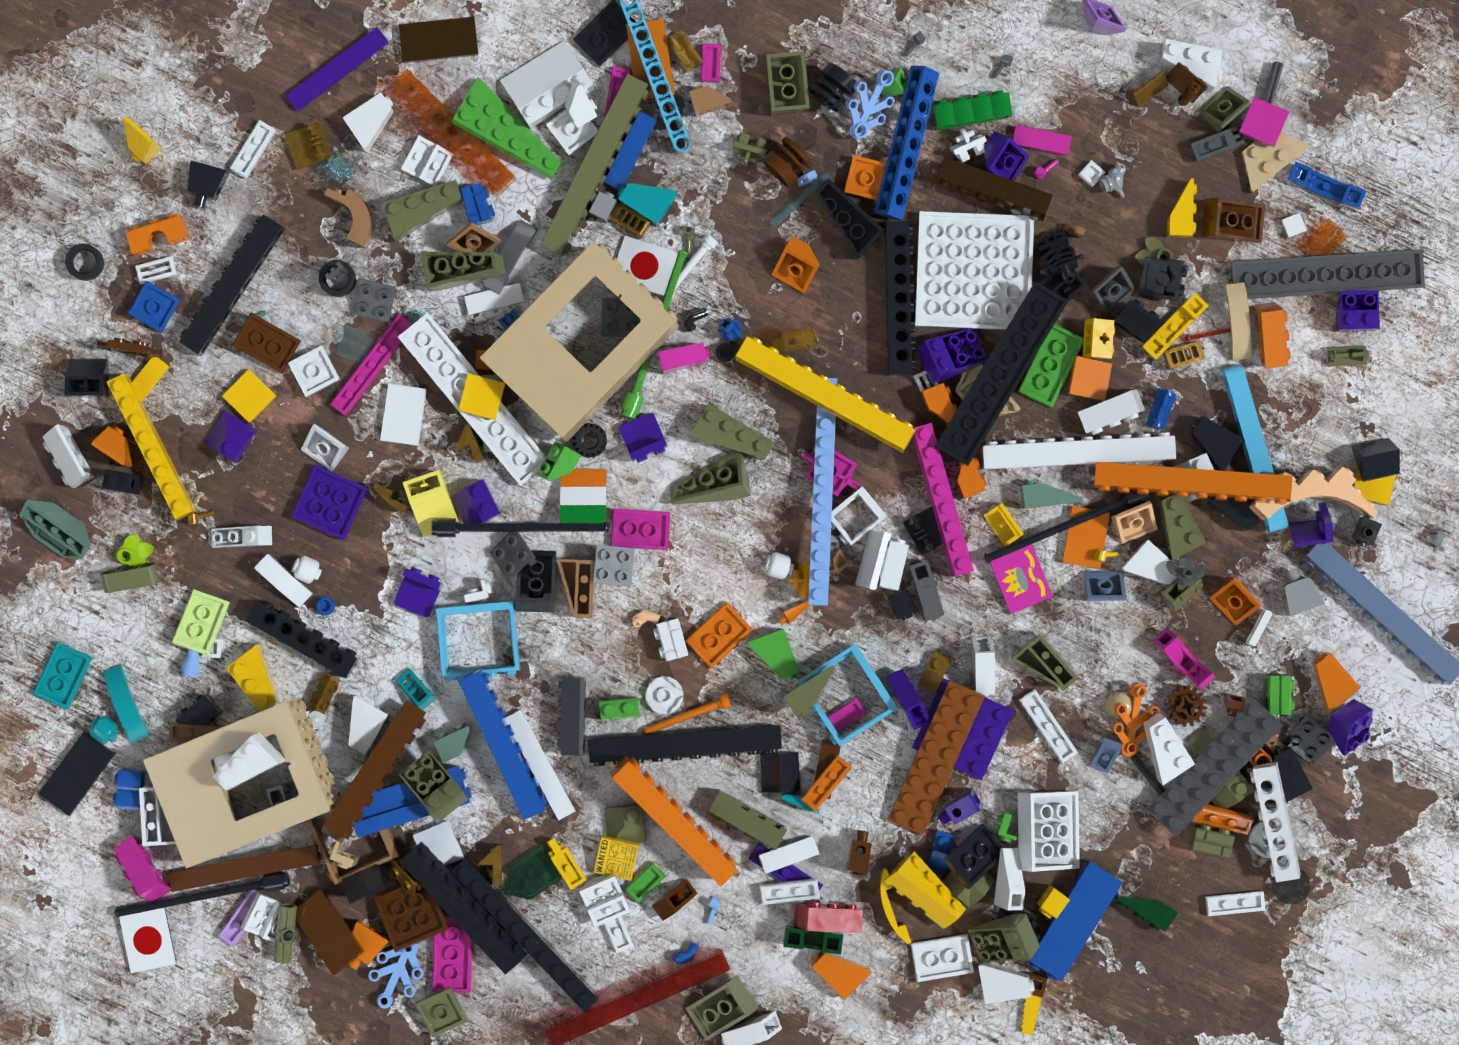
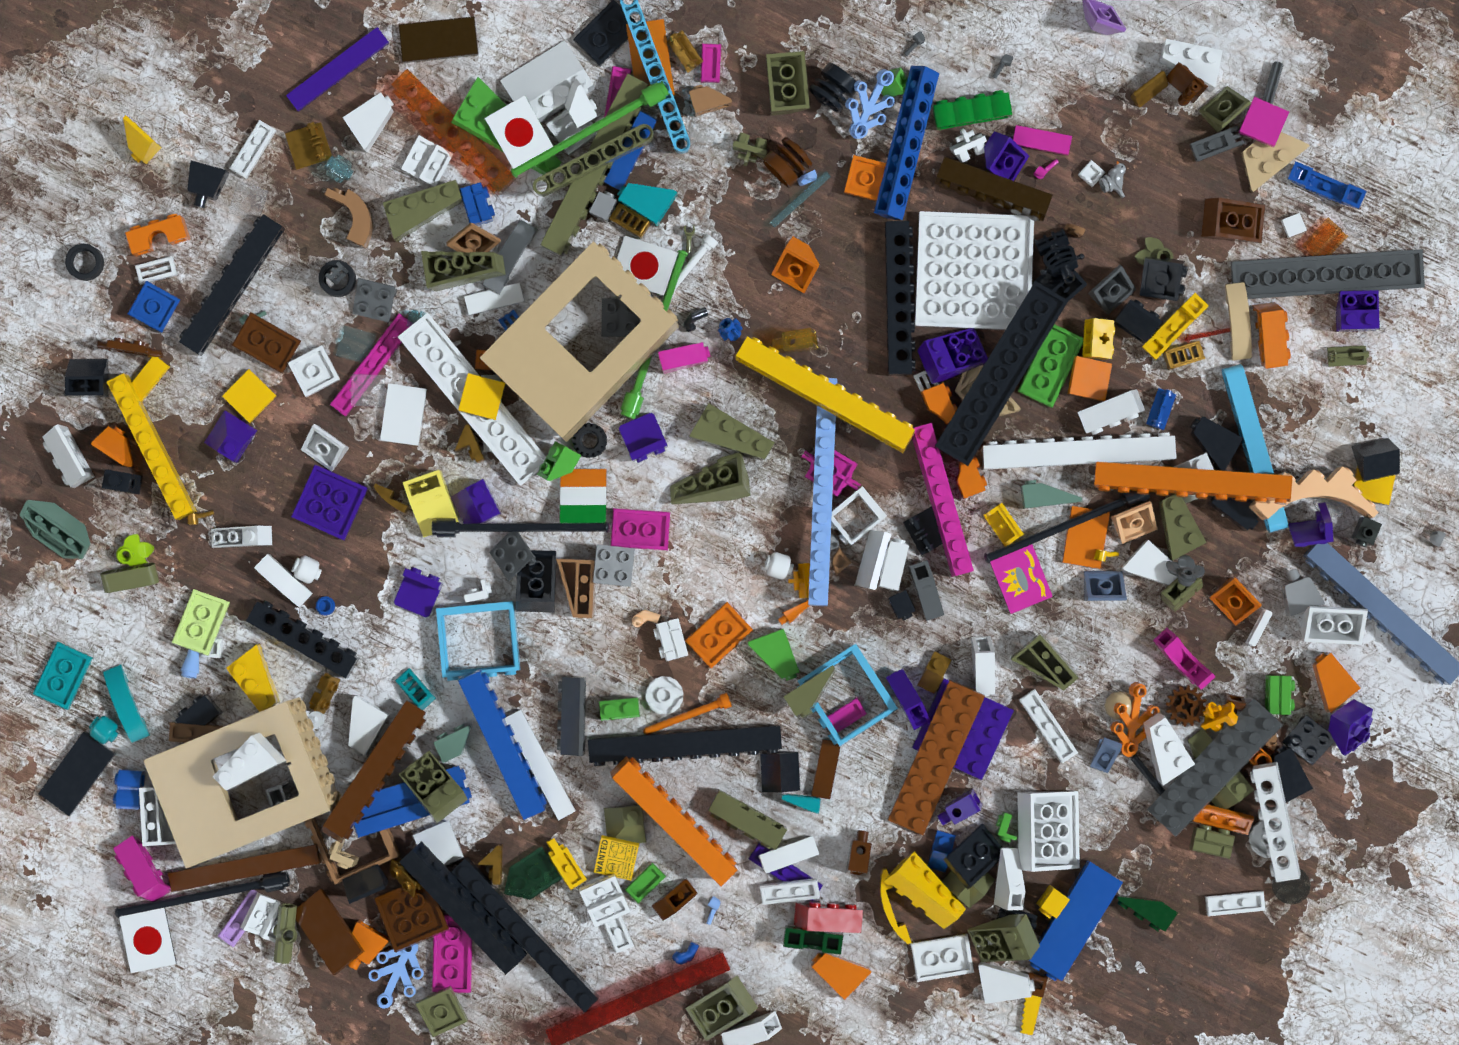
(368, 390): none -> clear piece
(526, 140): none -> flag
(586, 168): none -> olive beam
(725, 352): black plate -> none
(826, 783): orange tile -> none
(851, 220): black wedge -> none
(1180, 219): yellow slope -> none
(1217, 714): none -> light orange hips
(1333, 625): none -> white slope

